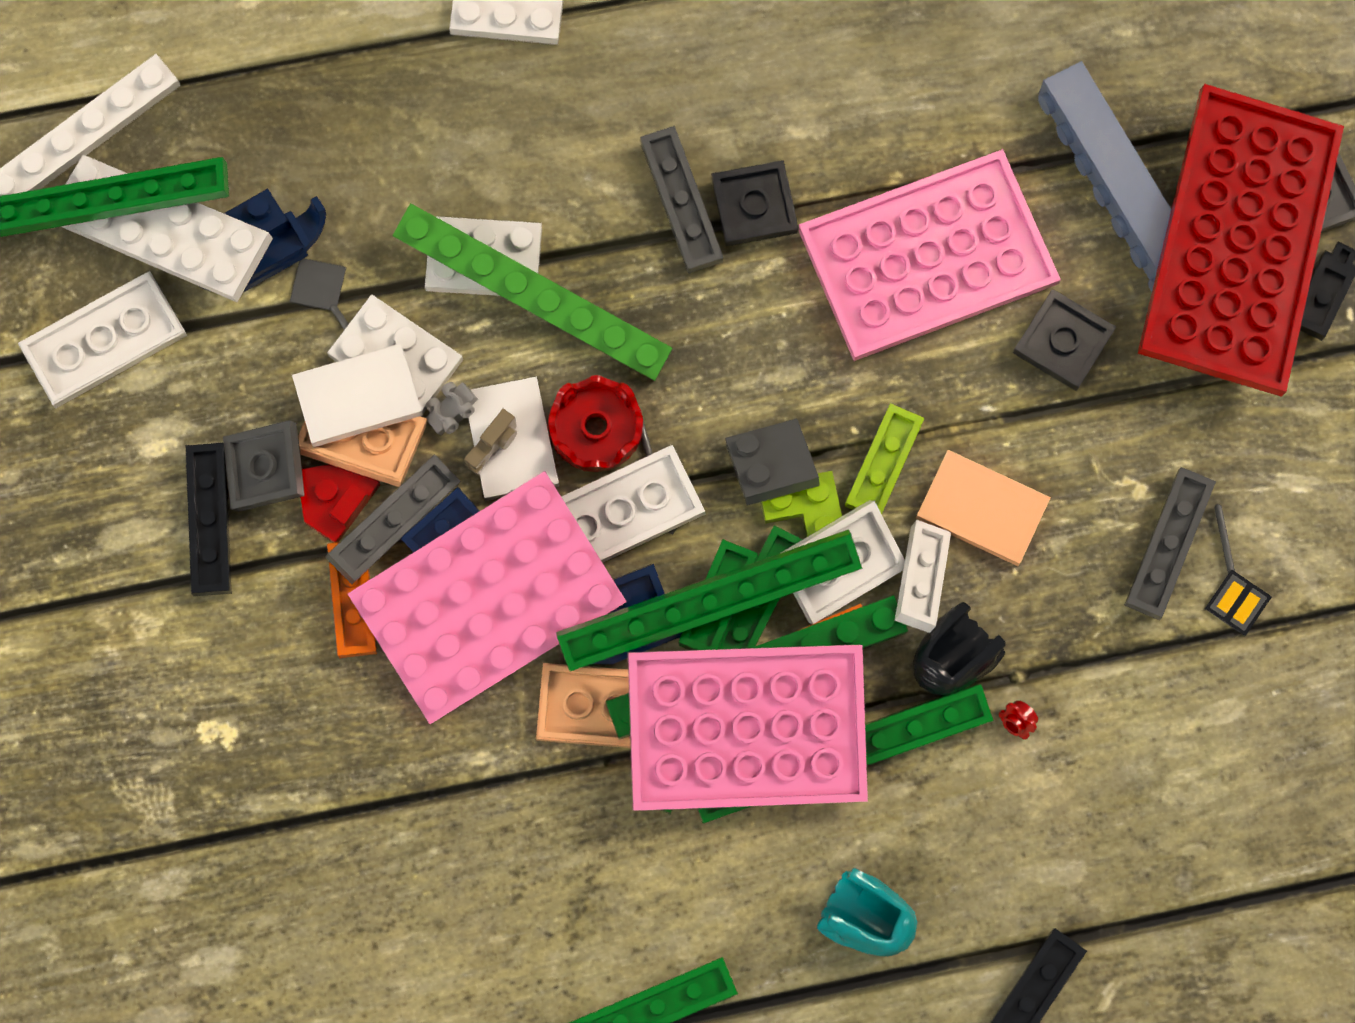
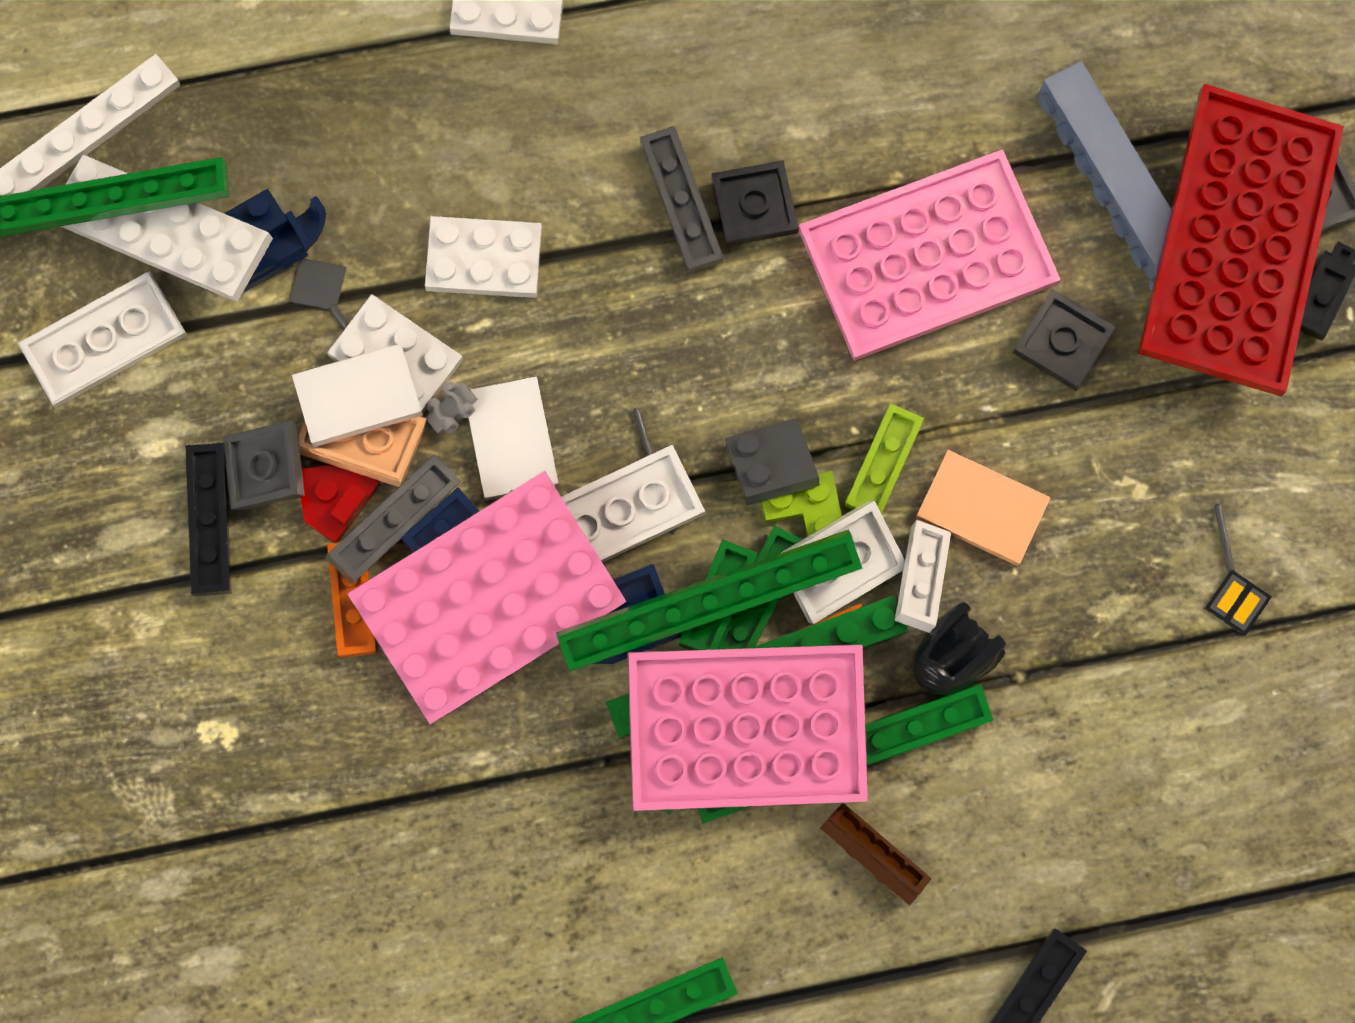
(496, 436): dark tan plate -> none
(532, 292): bright green plate -> none
(575, 706): light nougat tile -> none
(589, 399): red plate -> none
(868, 916): teal hair -> none
(876, 853): none -> reddish brown plate
(1019, 719): red plate -> none
(1170, 543): dark grey plate -> none

